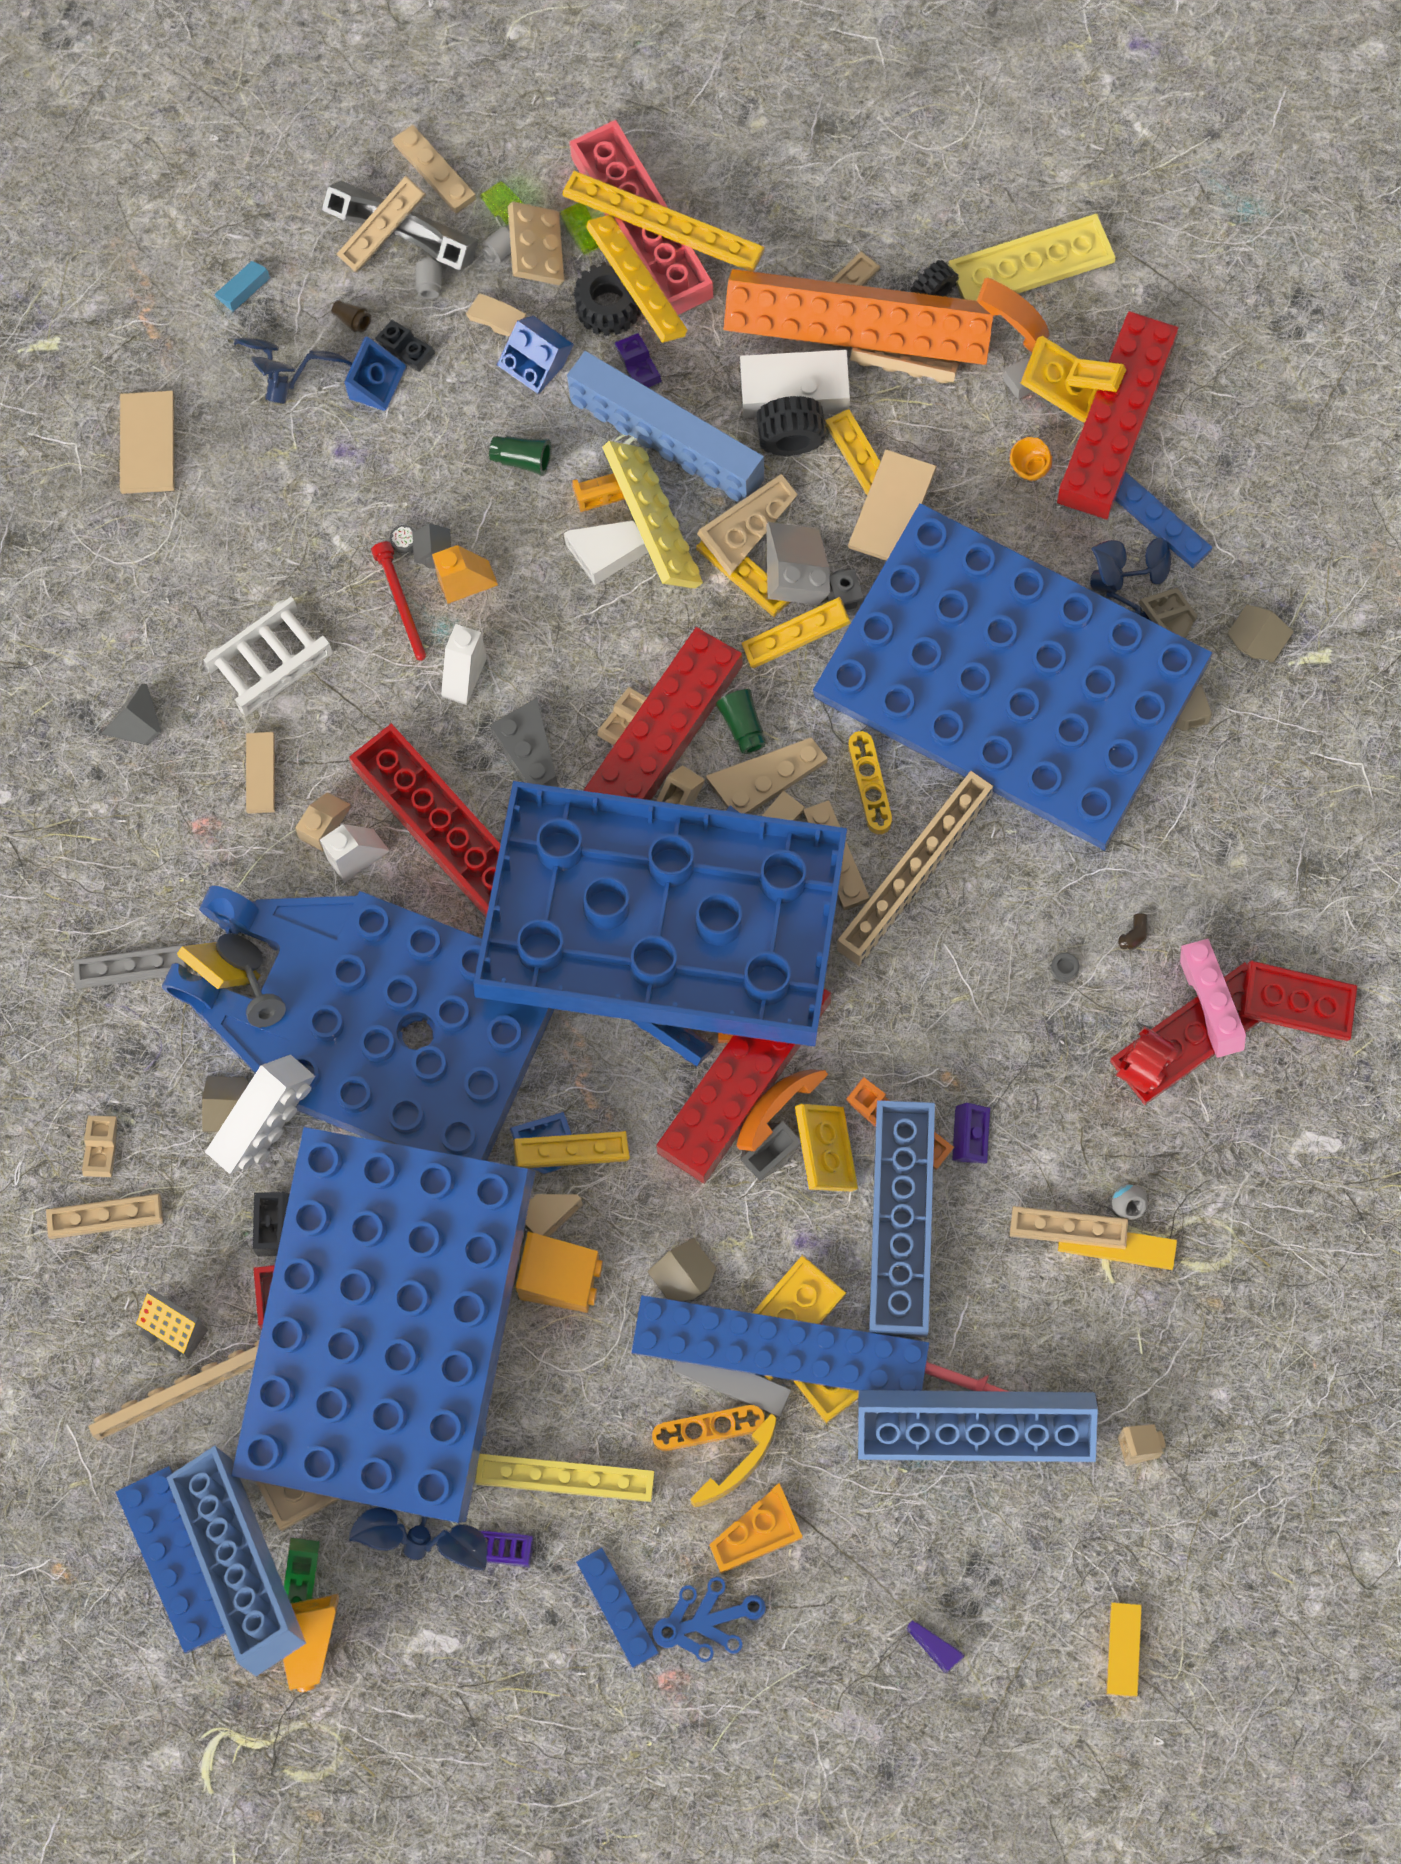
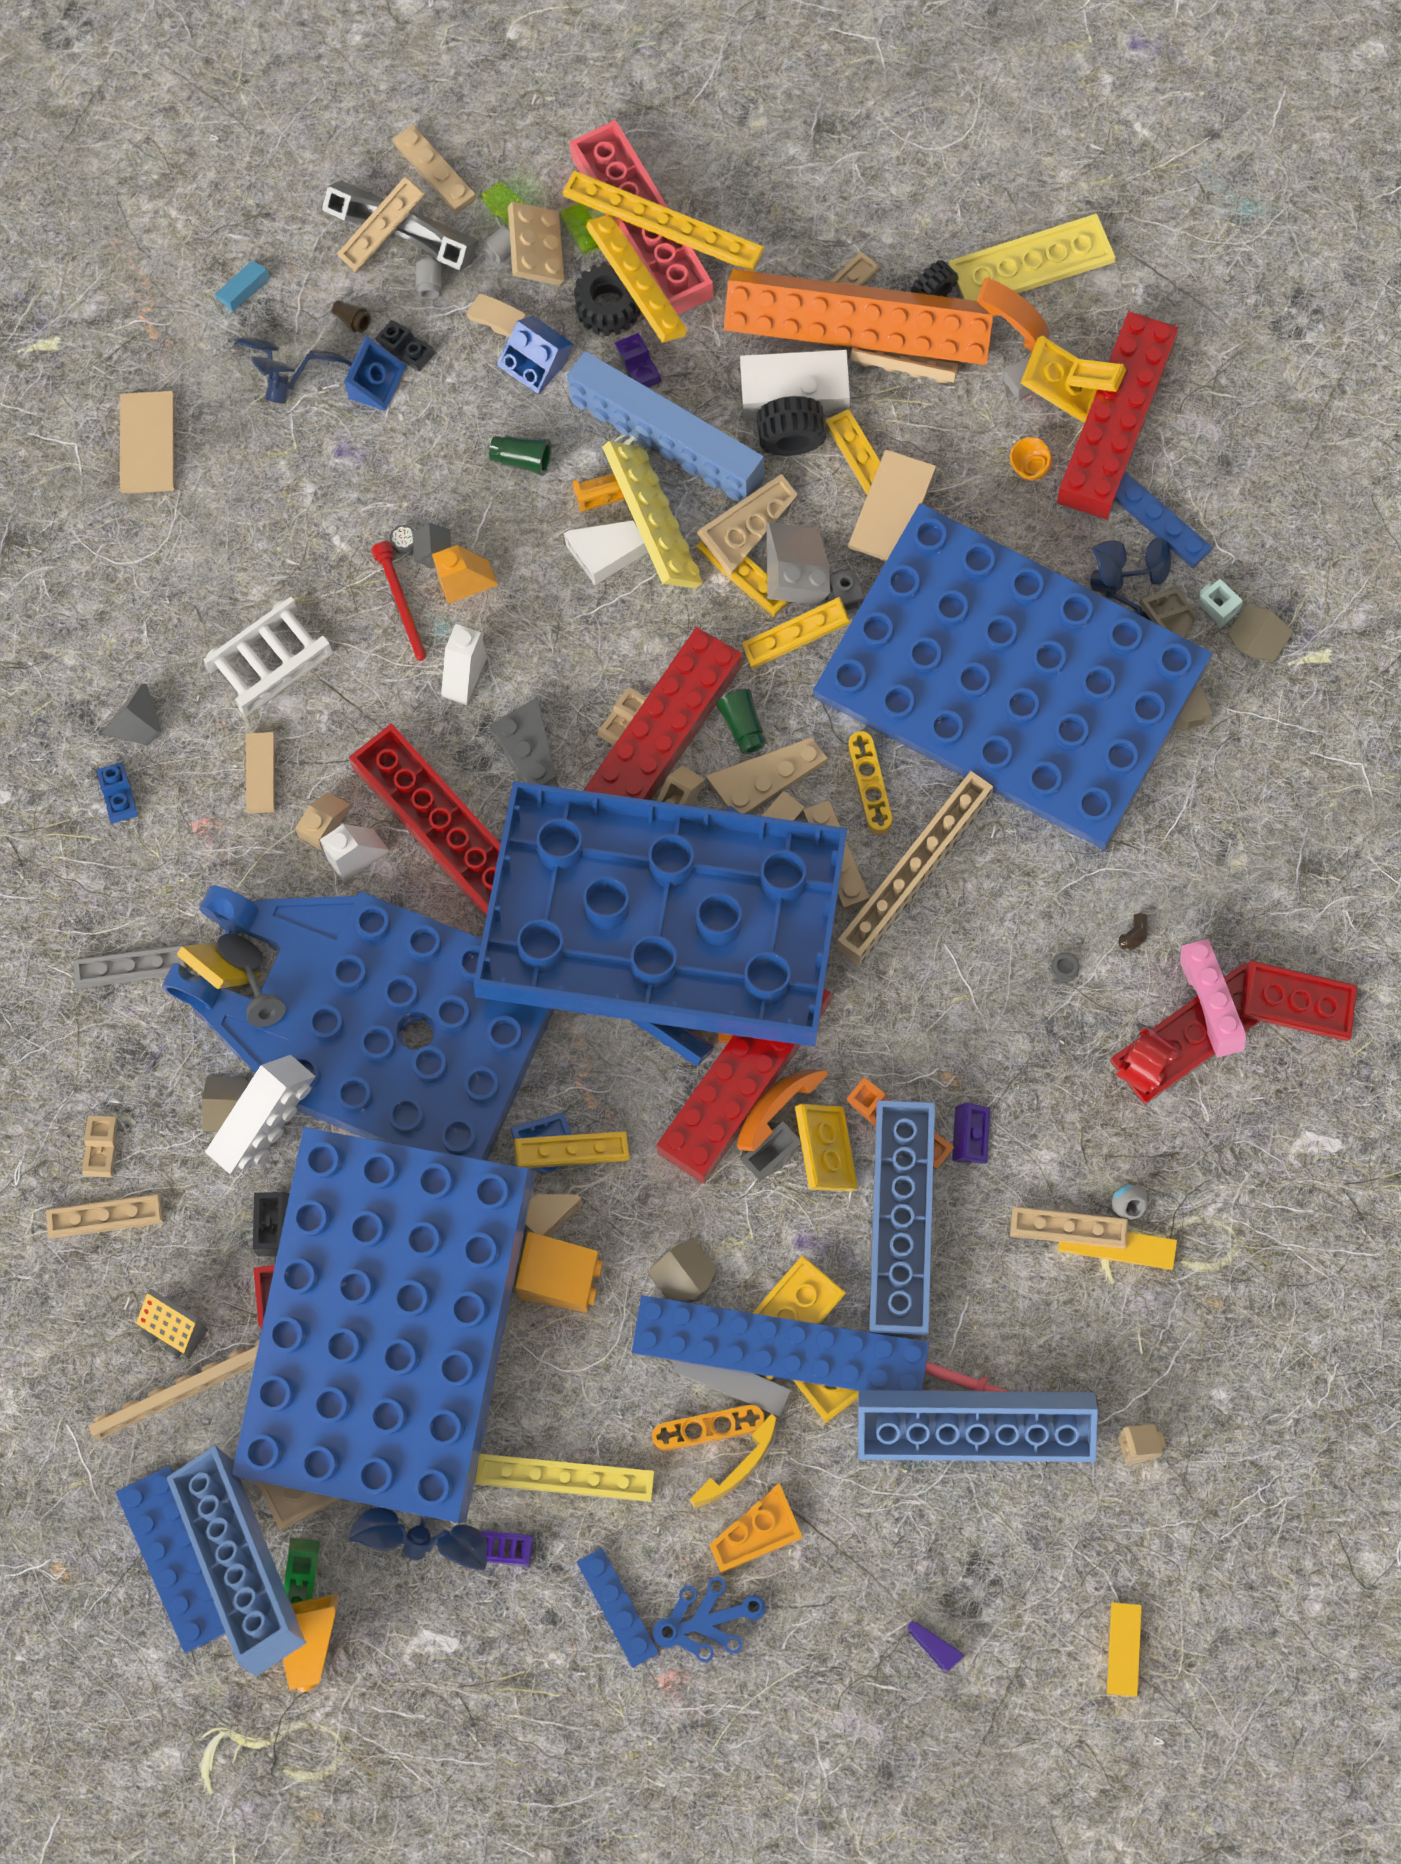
(117, 792): none -> blue slope
(1220, 593): none -> light aqua brick

